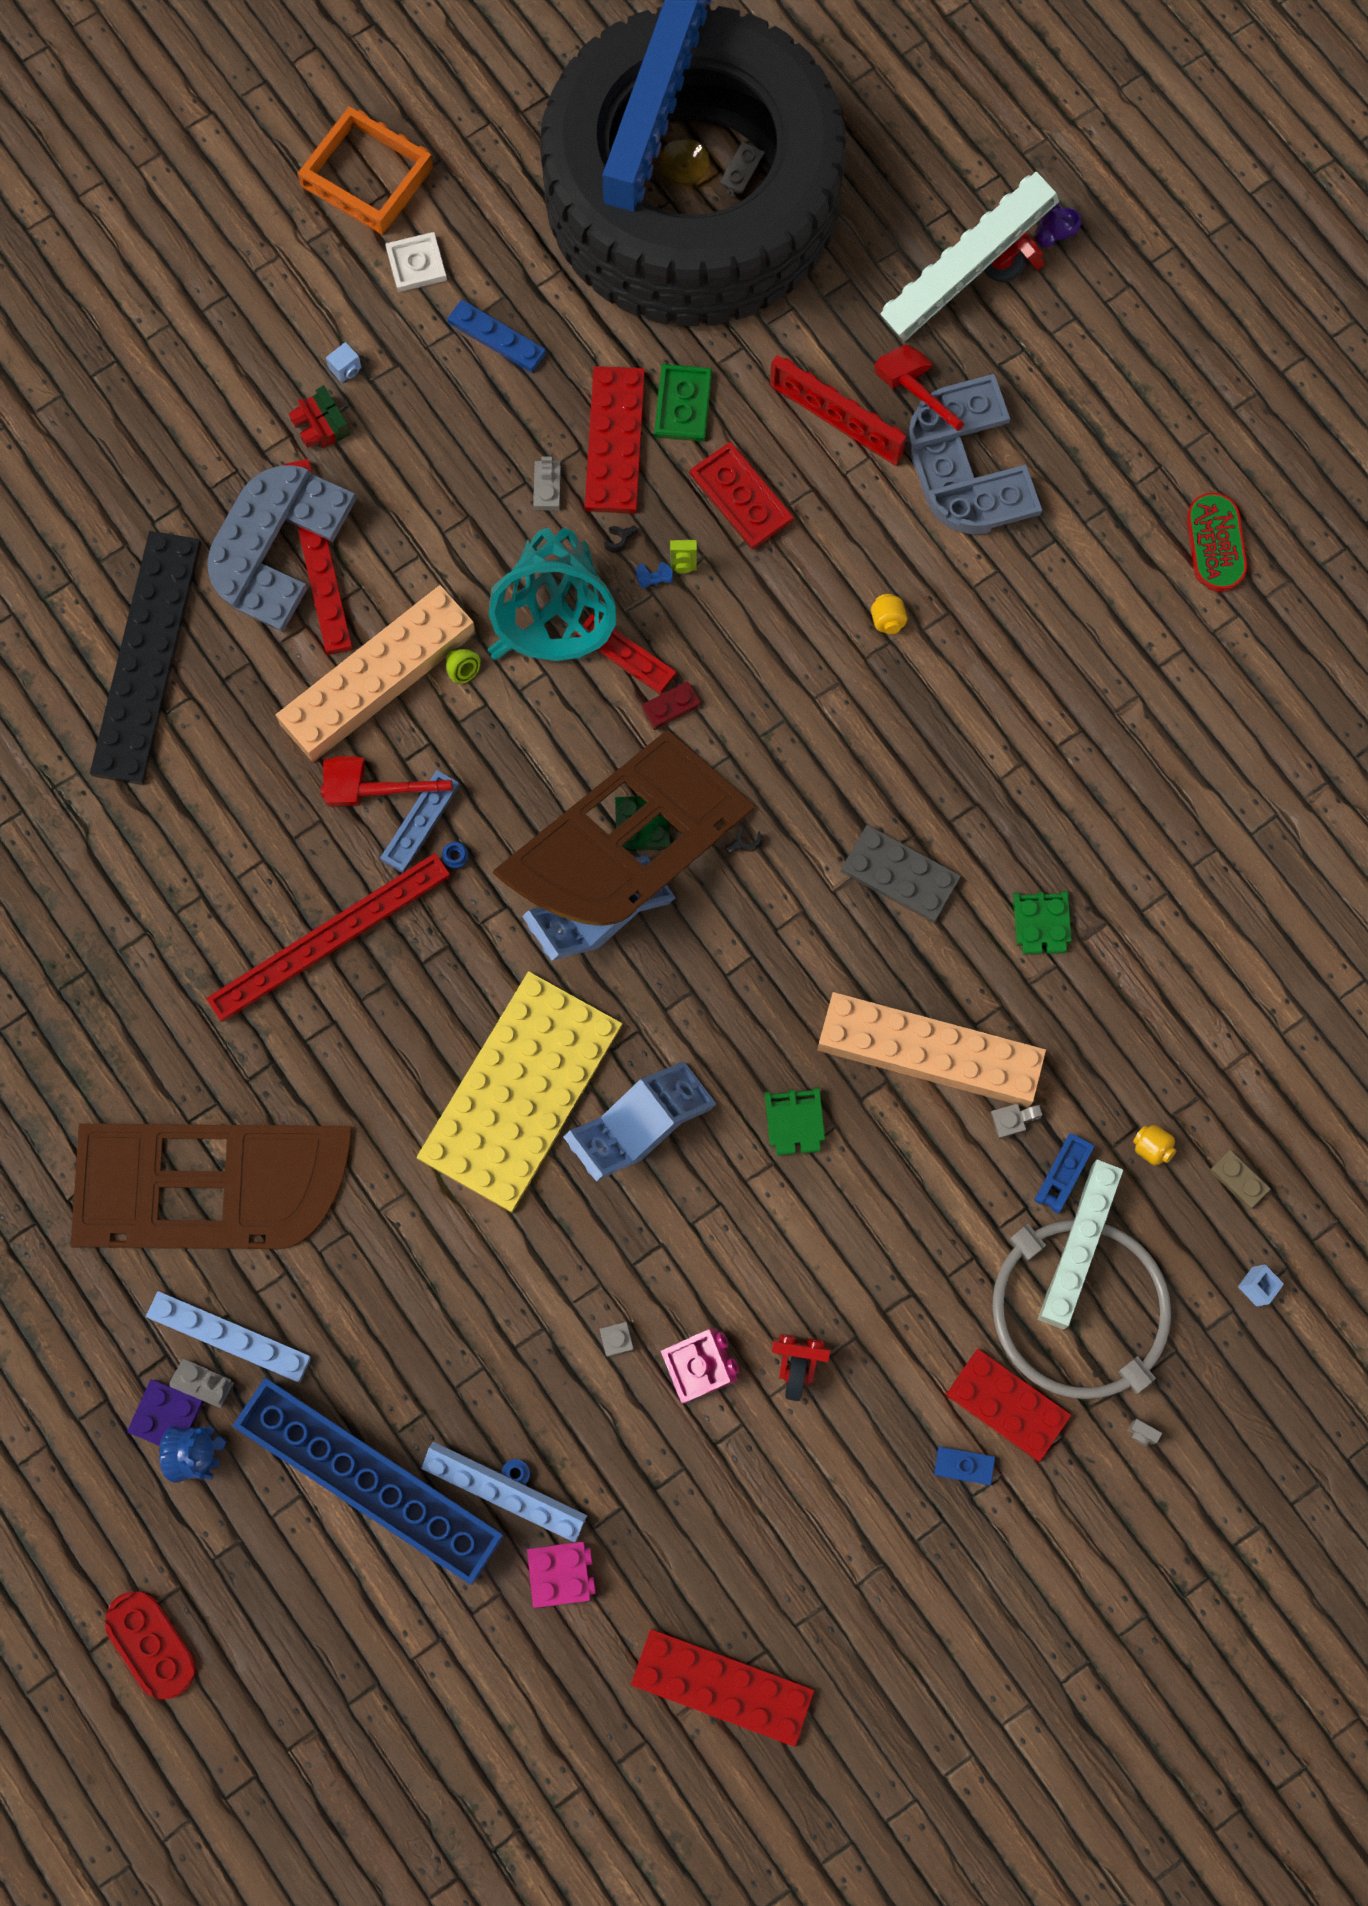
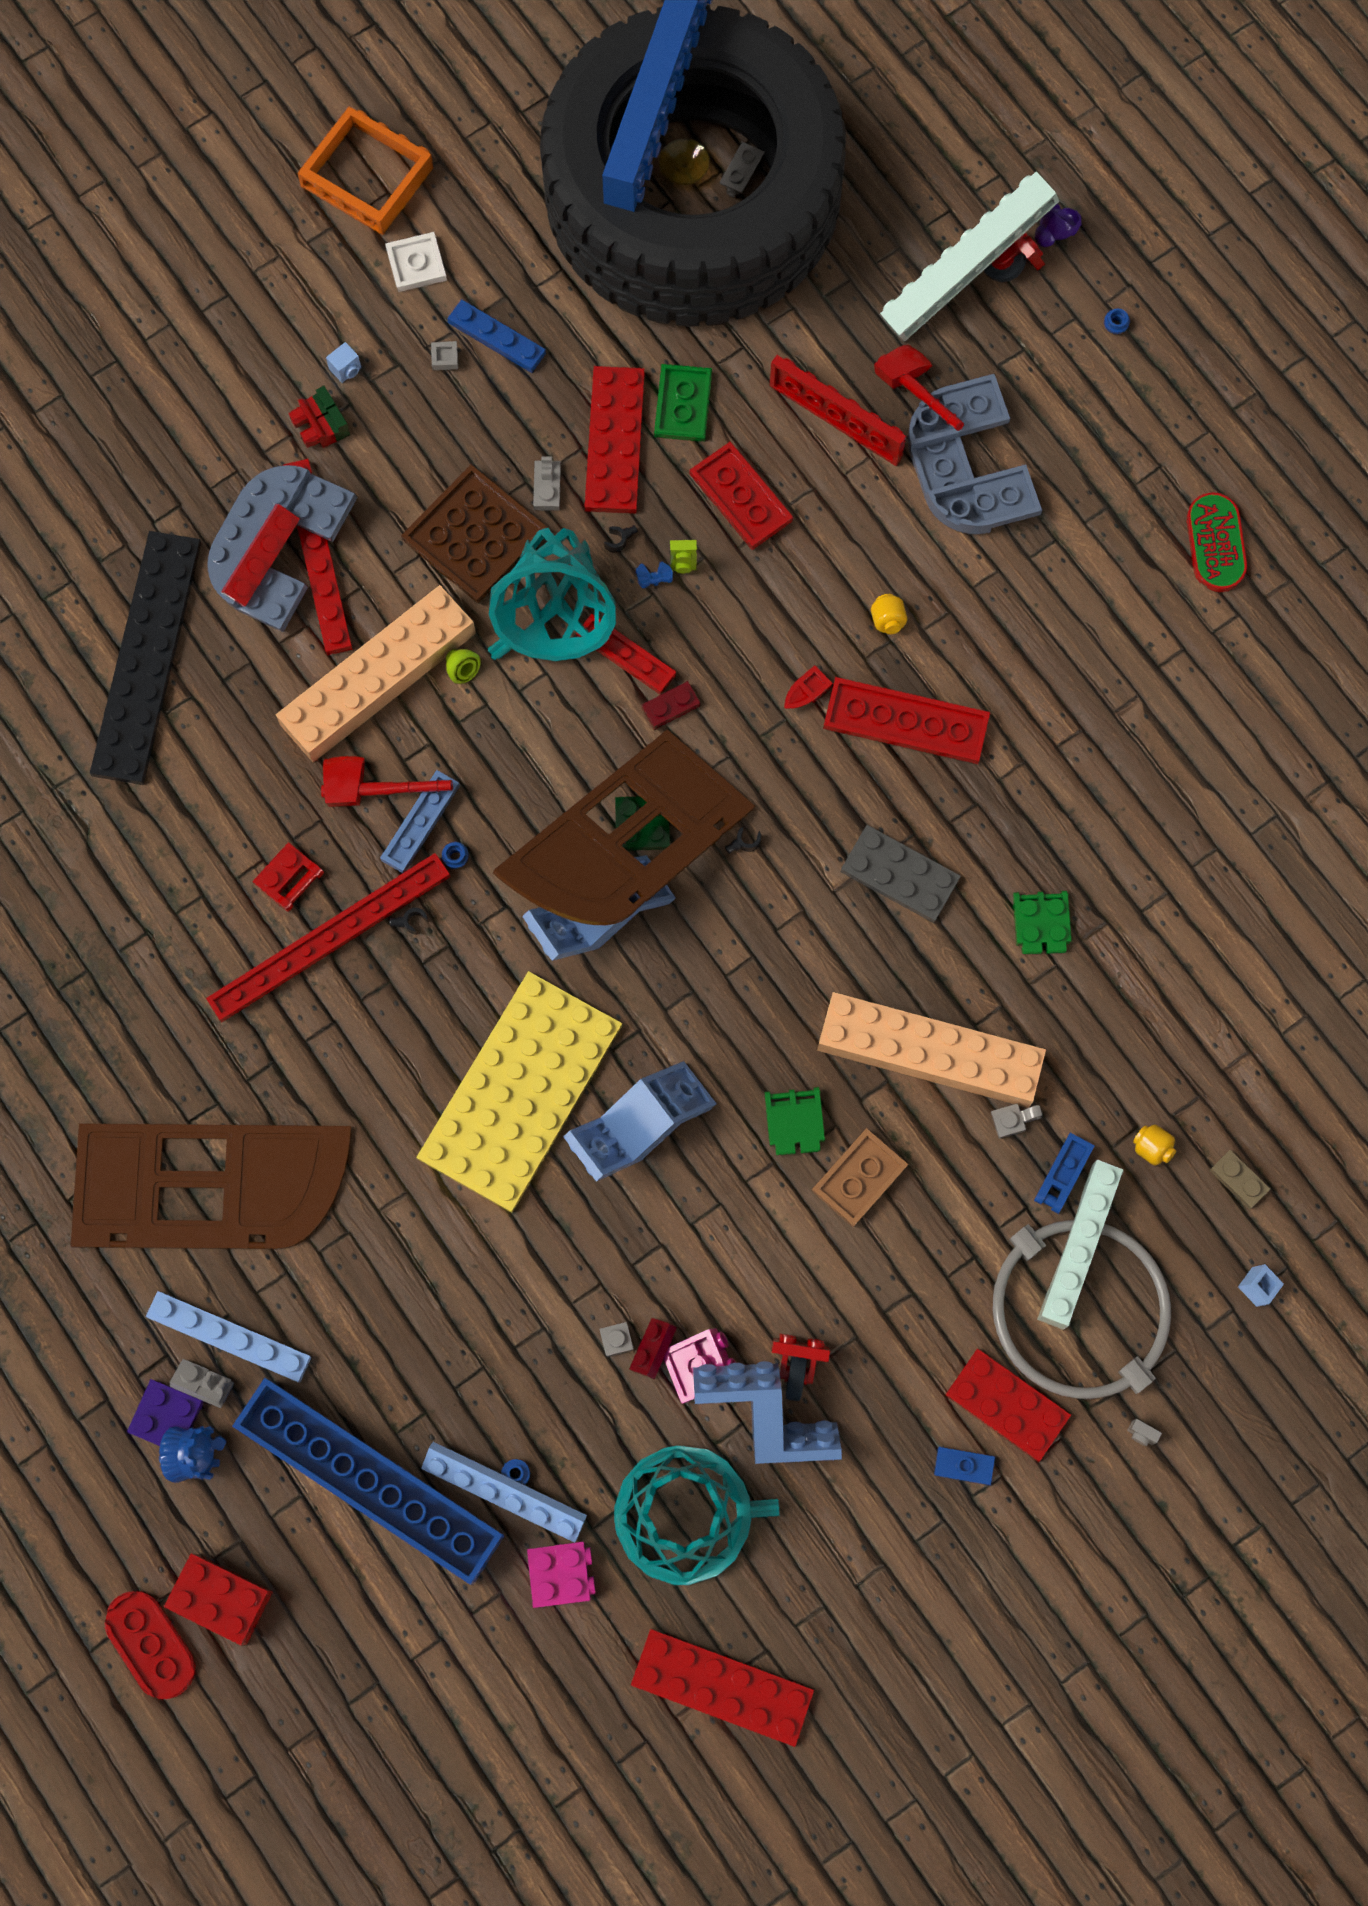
(218, 1599): none -> red brick
(260, 555): none -> red plate
(282, 871): none -> red plate
(403, 921): none -> black piece
(444, 355): none -> light grey plate
(473, 533): none -> reddish brown plate
(653, 1348): none -> dark red plate
(736, 1532): none -> teal piece
(771, 1438): none -> medium blue bracket
(807, 689): none -> red plate
(859, 1177): none -> medium nougat plate
(906, 720): none -> red plate
(1119, 315): none -> blue plate

